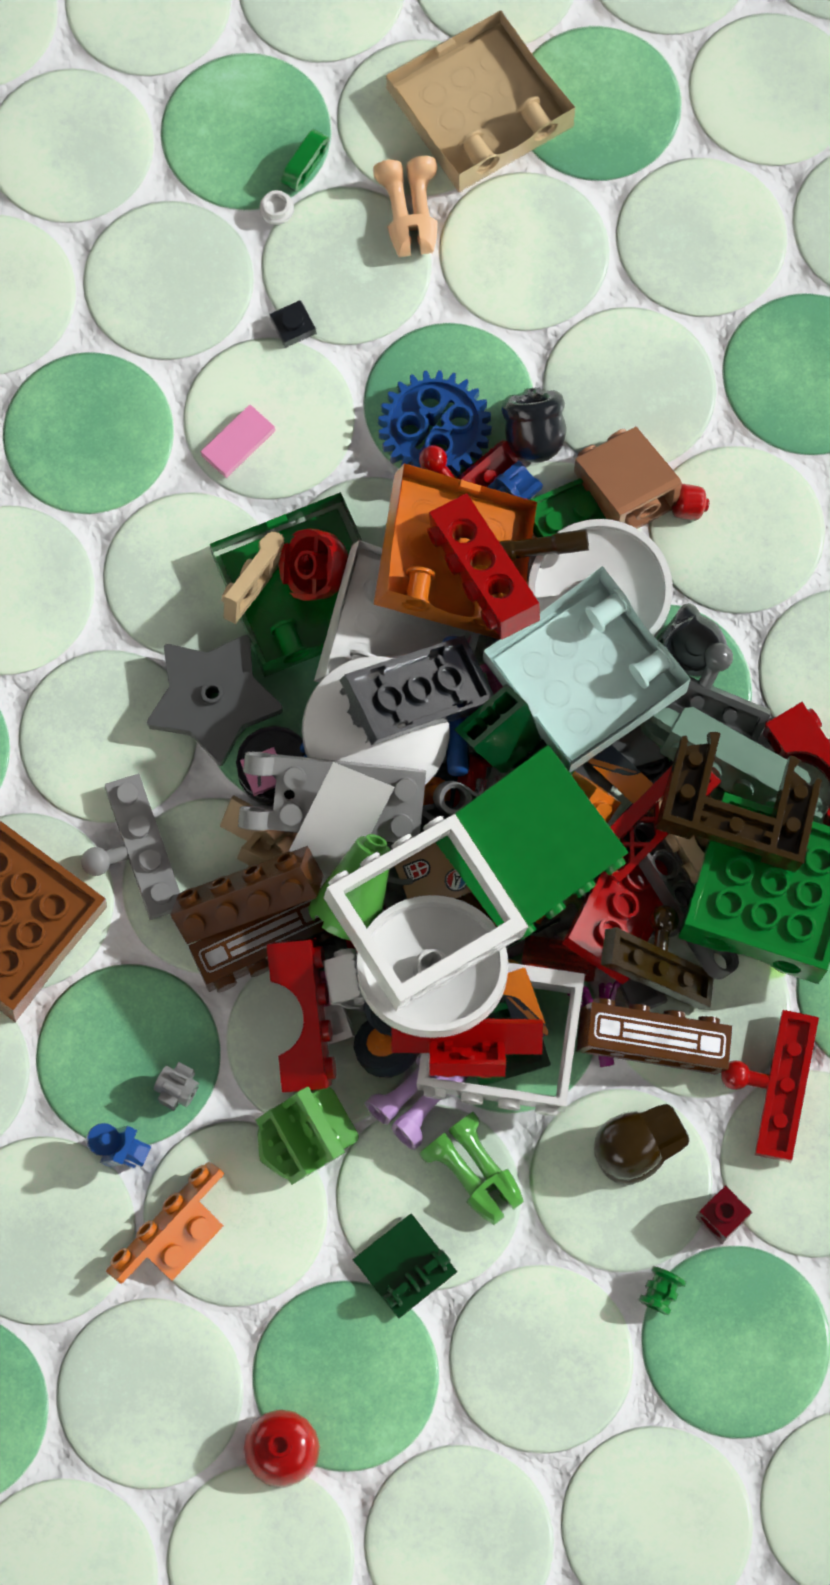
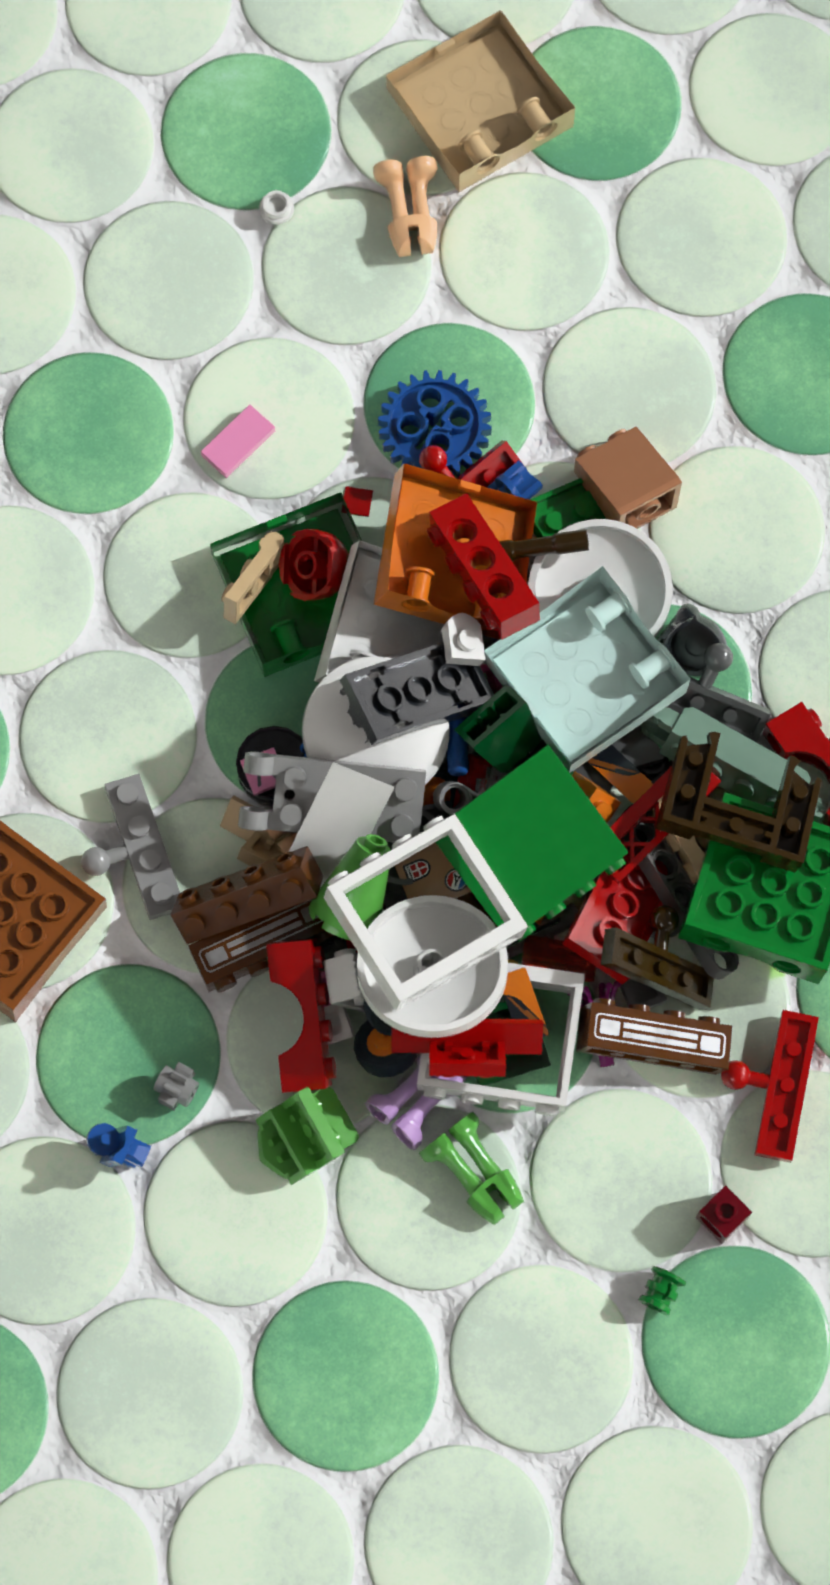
(175, 1232): orange bracket -> none
(219, 720): dark grey plate -> none
(281, 1448): red cylinder -> none
(292, 323): black plate -> none
(305, 160): green beam -> none
(357, 501): none -> red sticker
(405, 1265): dark green hinge -> none
(463, 640): none -> white plate
(535, 424): black piece -> none
(637, 1143): dark brown piece -> none
(691, 503): red piece -> none

